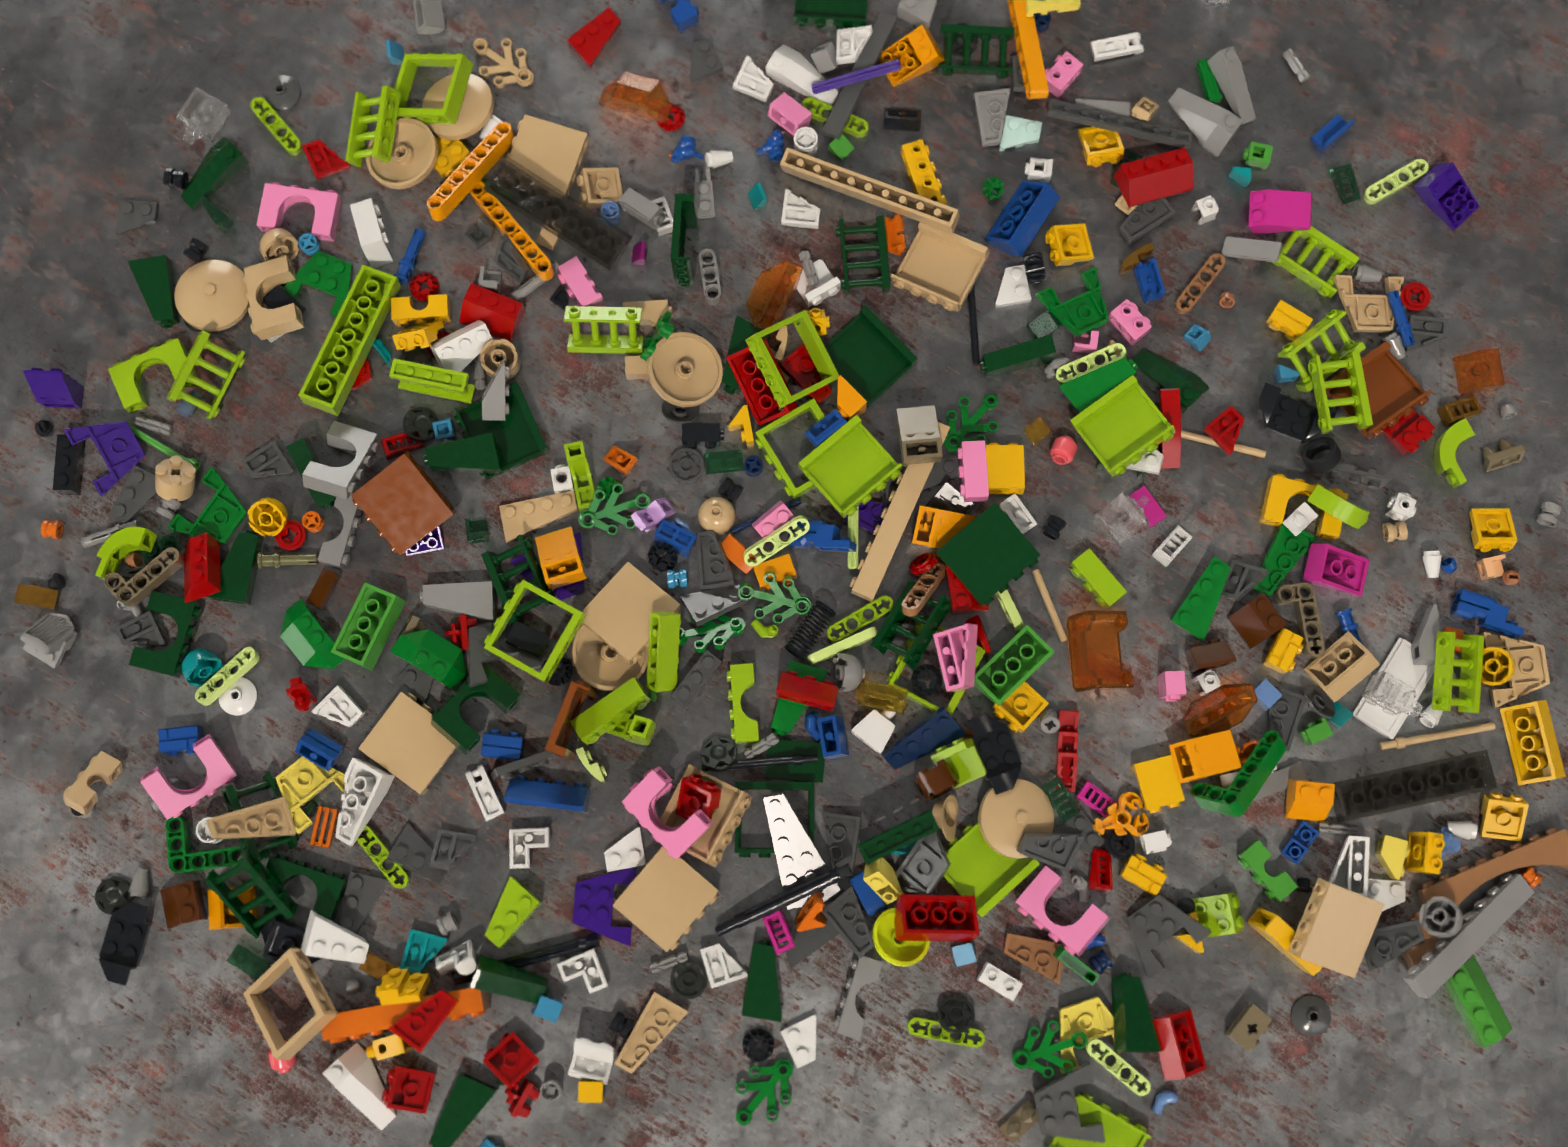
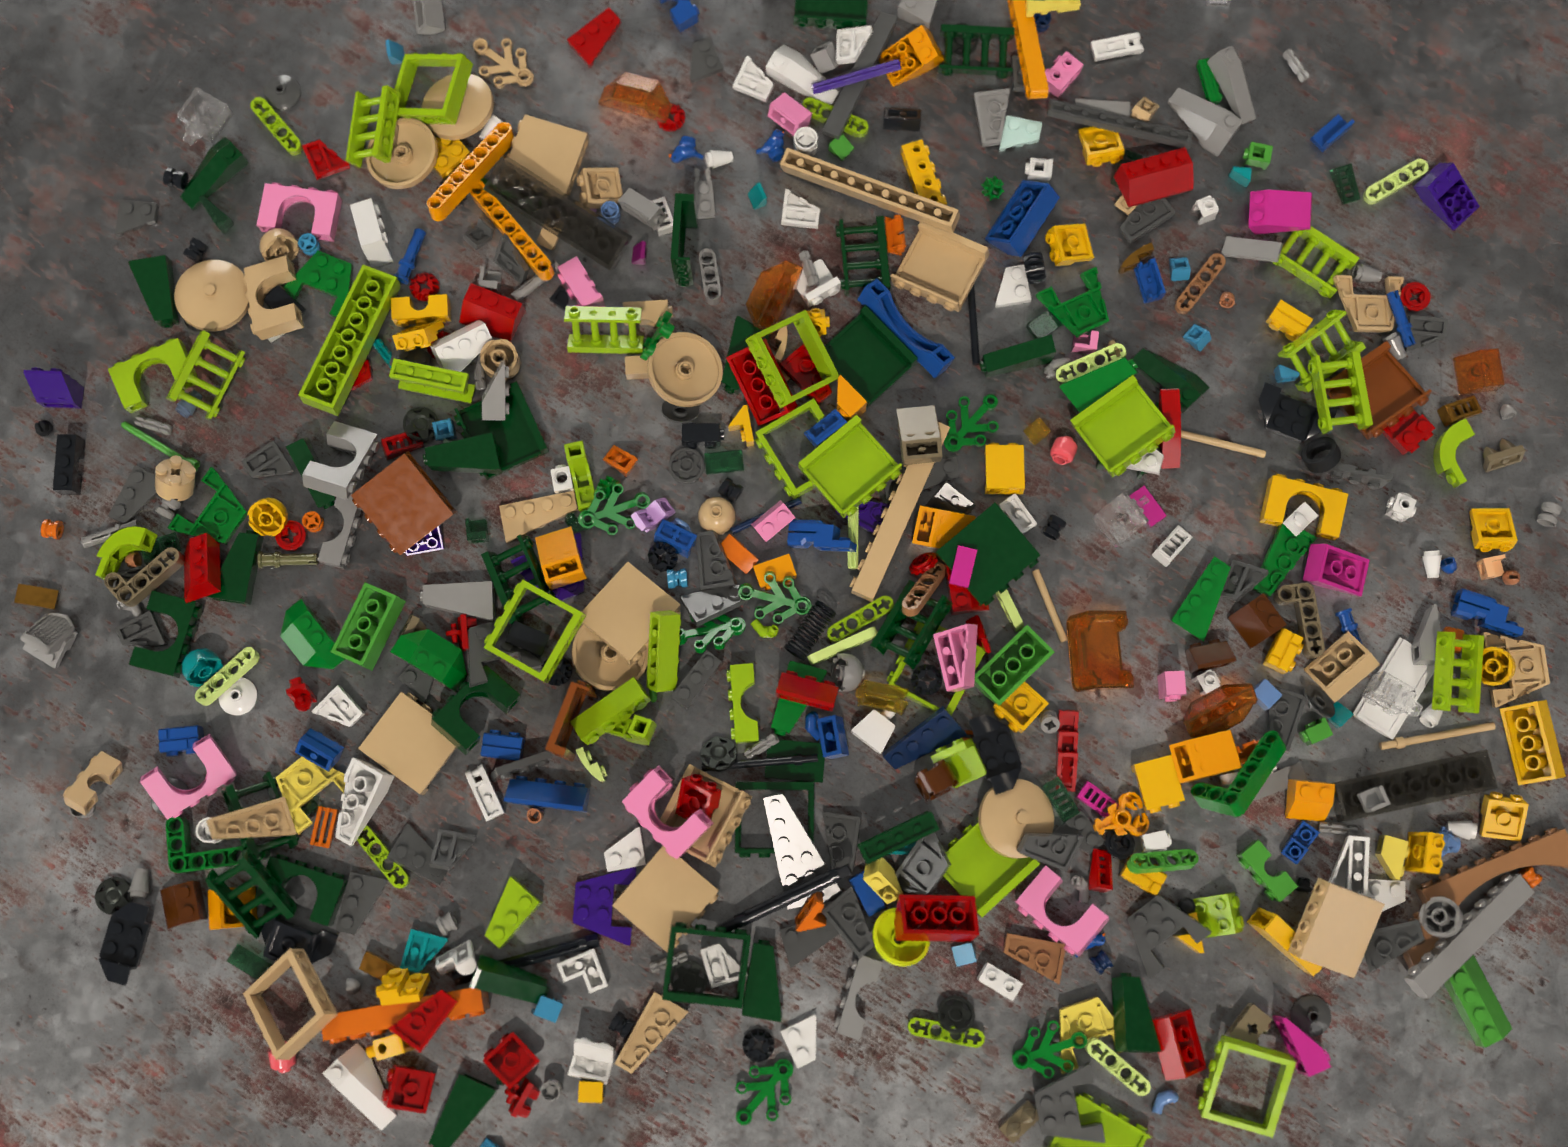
(57, 581): black piece -> none
(117, 447): dark purple wing -> none
(323, 588): reddish brown slope -> none
(332, 941): white wedge -> none
(522, 840): white brick -> none
(531, 812): none -> nougat hinge
(571, 520): none -> clear green arm
(702, 998): none -> dark green window
(754, 462): dark blue wheel -> none
(773, 936): dark pink slope -> none
(774, 538): yellowish green beam -> none
(930, 355): none -> blue arch
(946, 816): tan piece -> none
(963, 566): none -> dark pink tile
(973, 471): bright pink wedge -> none
(1076, 965): green piece -> none
(1097, 579): lime brick -> none
(1130, 321): bright pink brick -> none
(1163, 863): none -> bright green beam
(1179, 269): none -> dark azure slope
(1226, 429): red wing -> none
(1278, 1094): none -> lime window
(1308, 1054): none -> dark pink slope
(1338, 507): lime arch -> none
(1373, 799): none -> light grey panel
(1394, 531): tan wheel -> none

